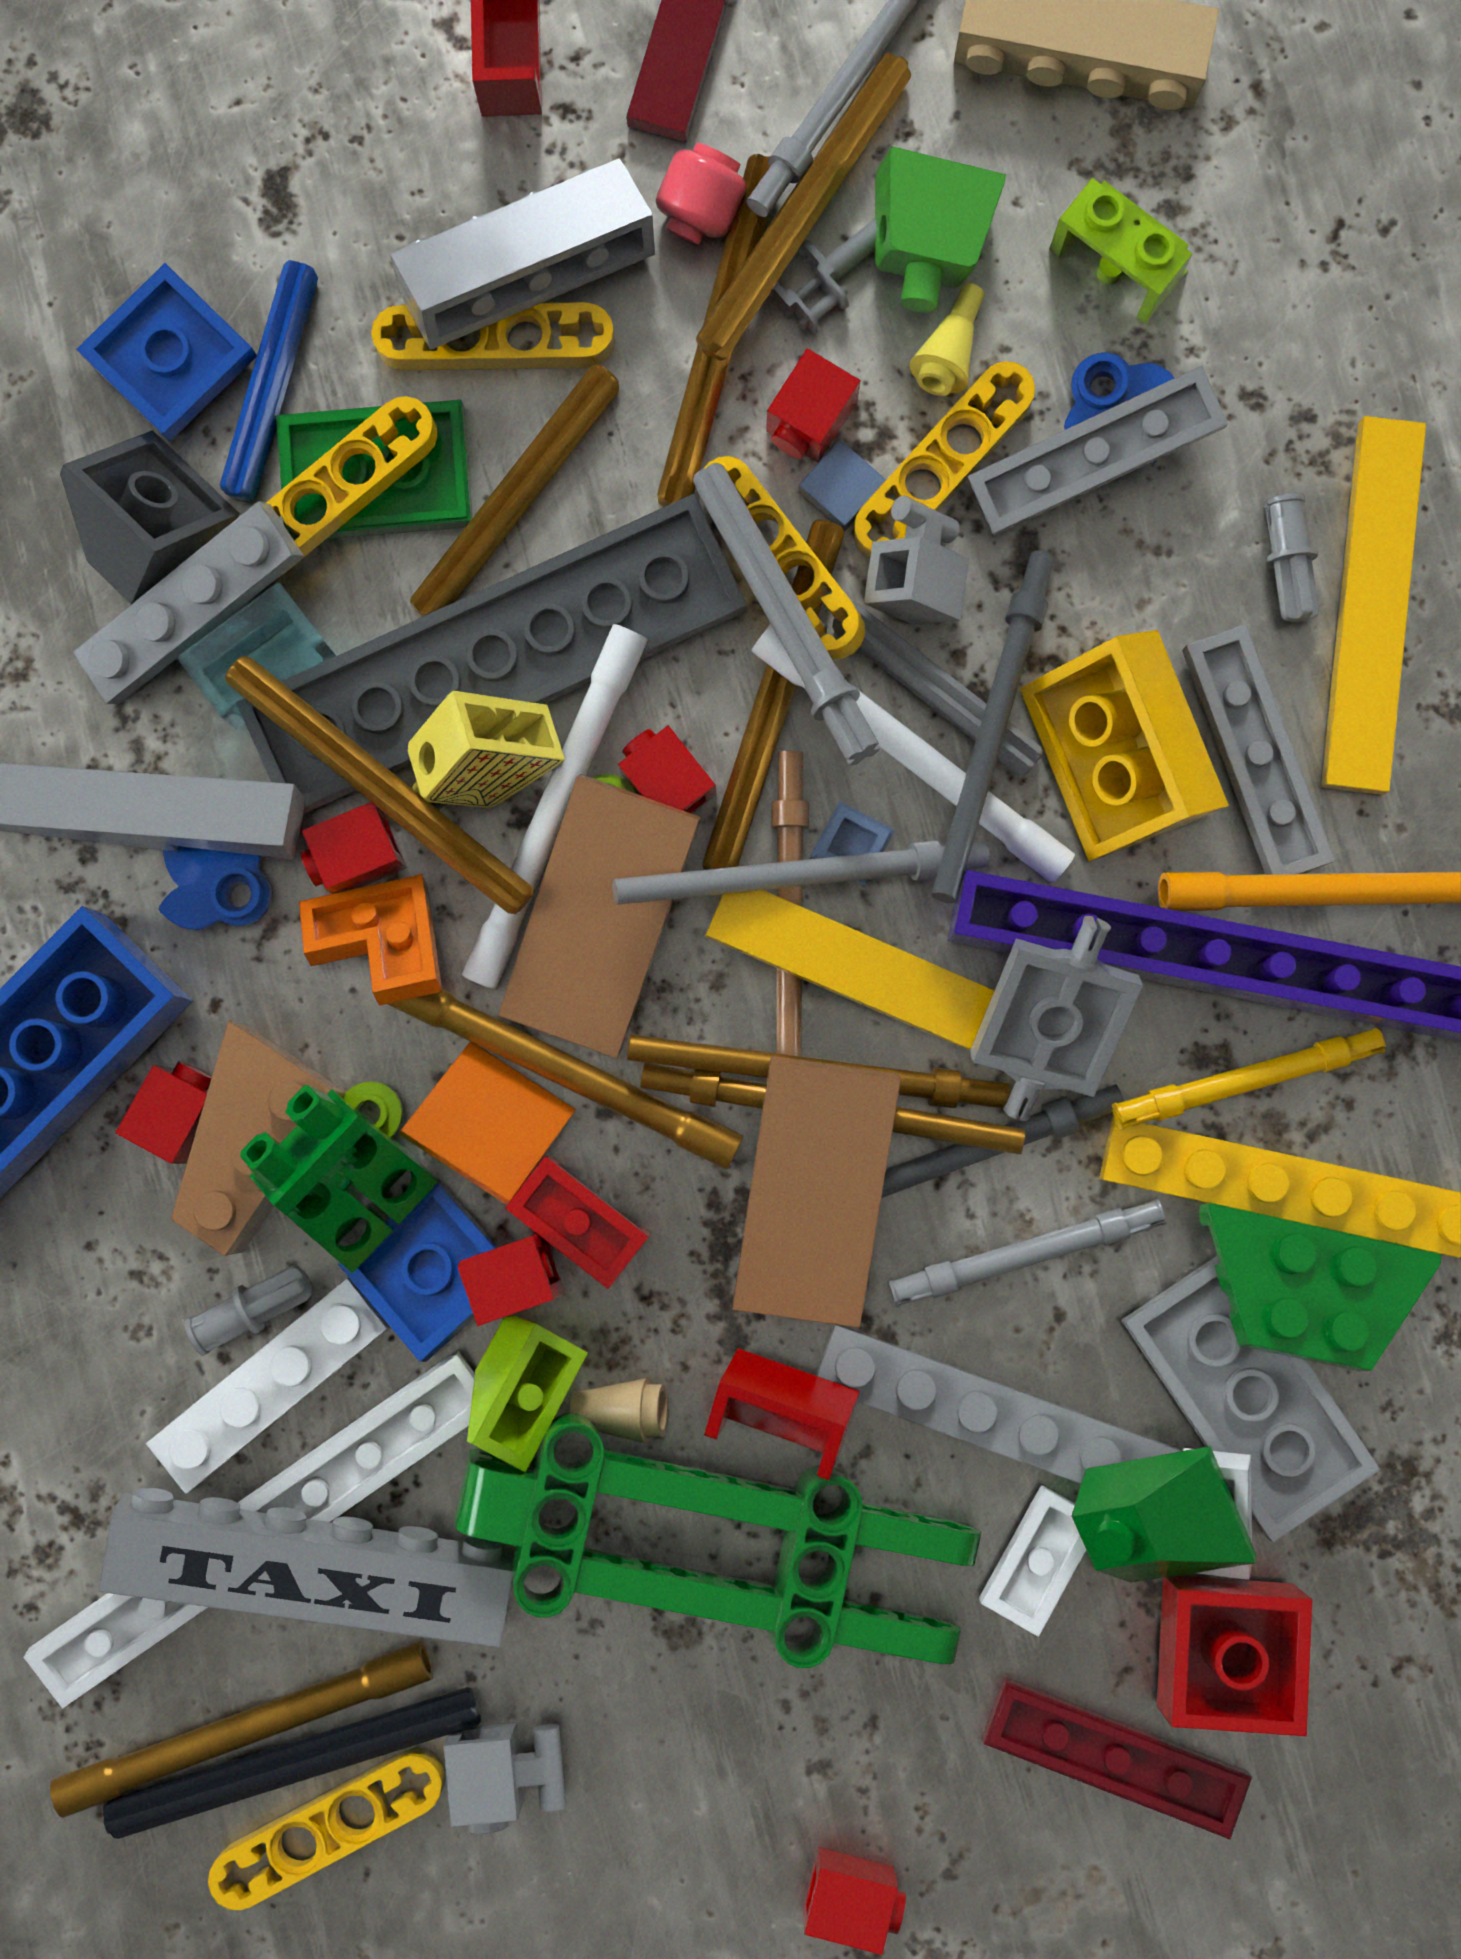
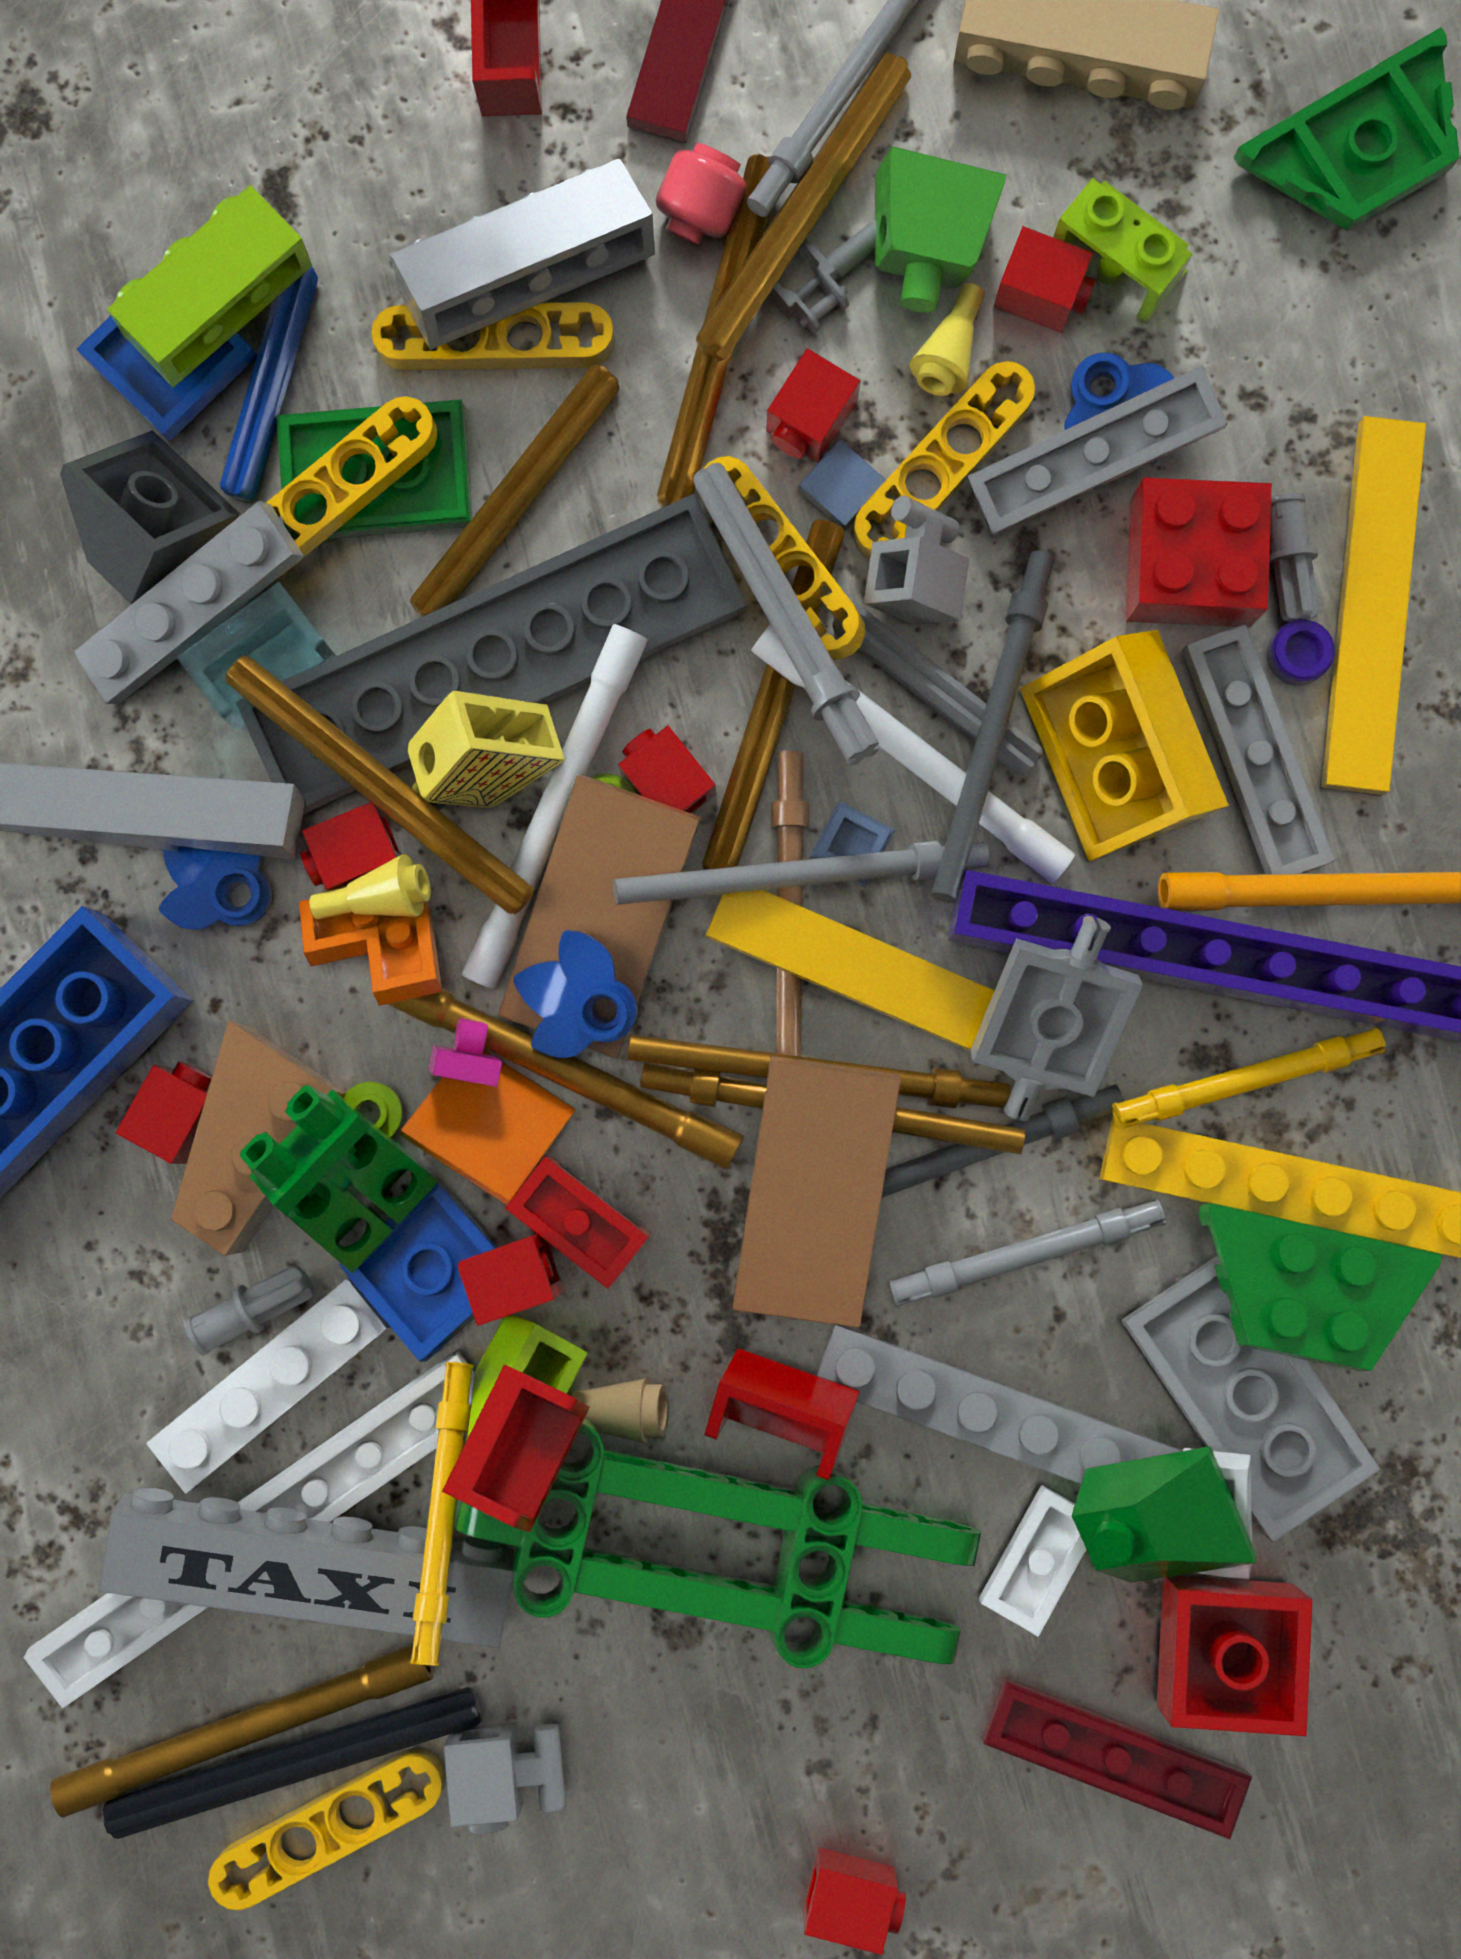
(210, 285): none -> lime brick
(389, 890): none -> light yellow cone
(432, 1601): none -> yellow piece
(466, 1058): none -> dark pink tile
(516, 1448): none -> red panel
(567, 994): none -> blue plate
(1045, 280): none -> red brick
(1198, 552): none -> red brick
(1300, 652): none -> dark purple tile
(1364, 139): none -> green wing

